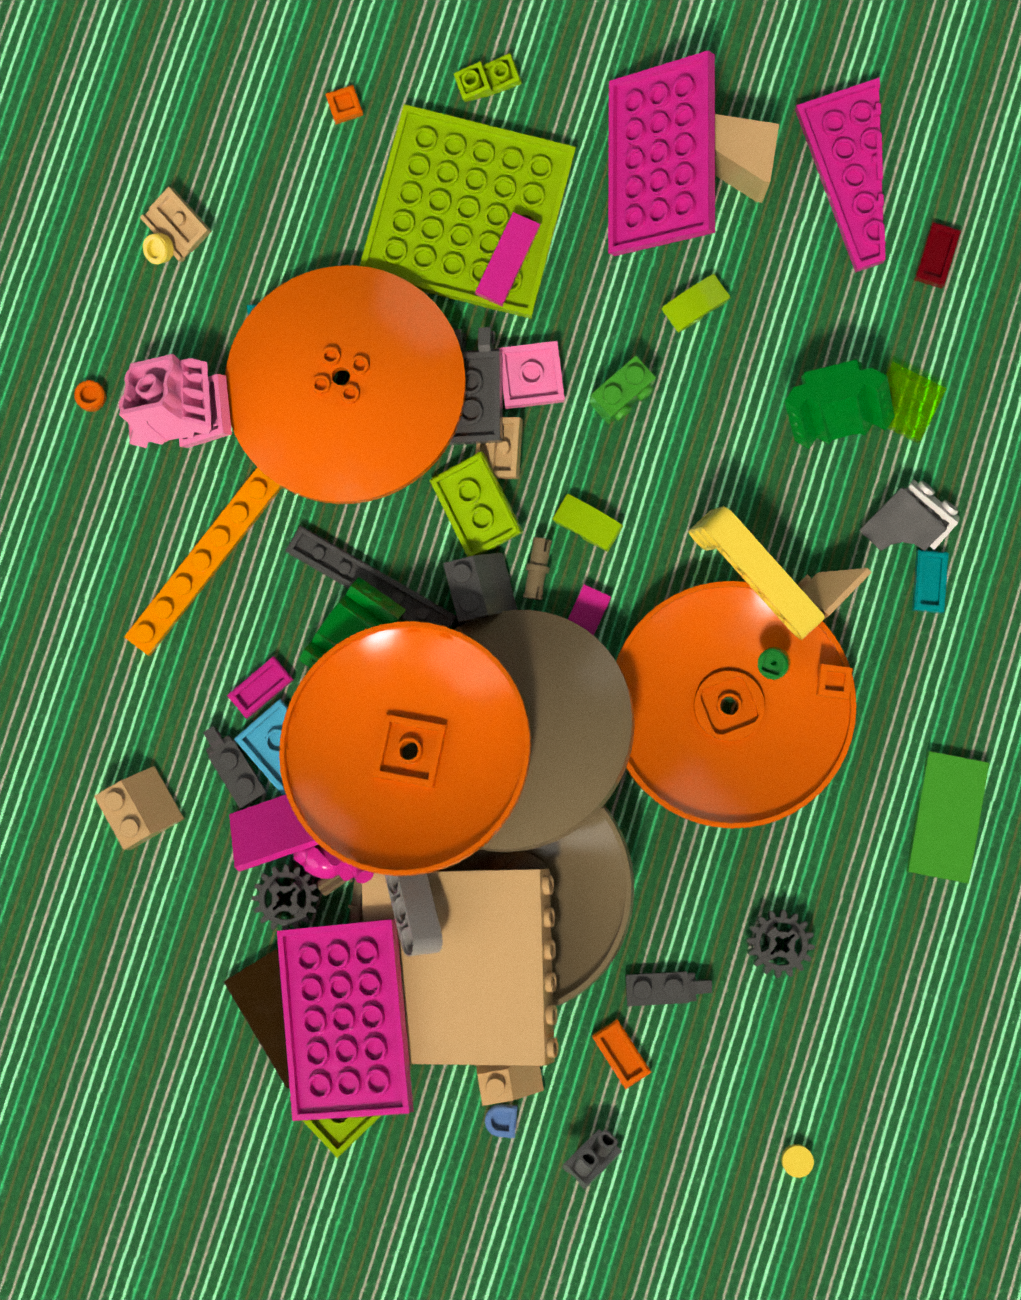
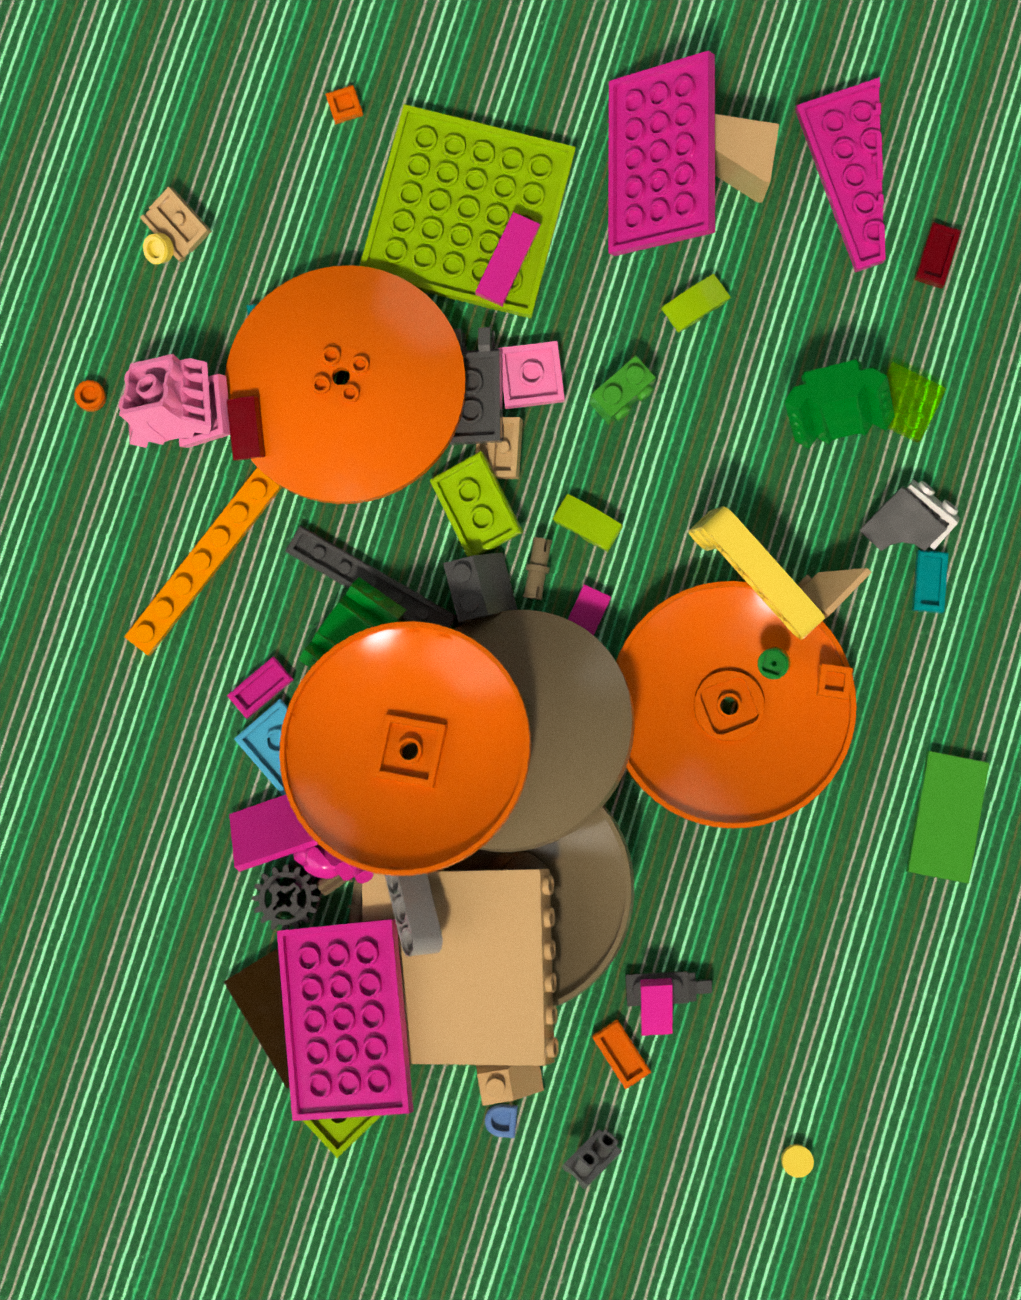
(139, 808): tan slope -> none
(233, 768): dark grey hinge -> none
(245, 428): none -> dark red tile
(487, 79): lime slope -> none
(656, 1006): none -> dark pink tile
(791, 934): dark grey gear -> none

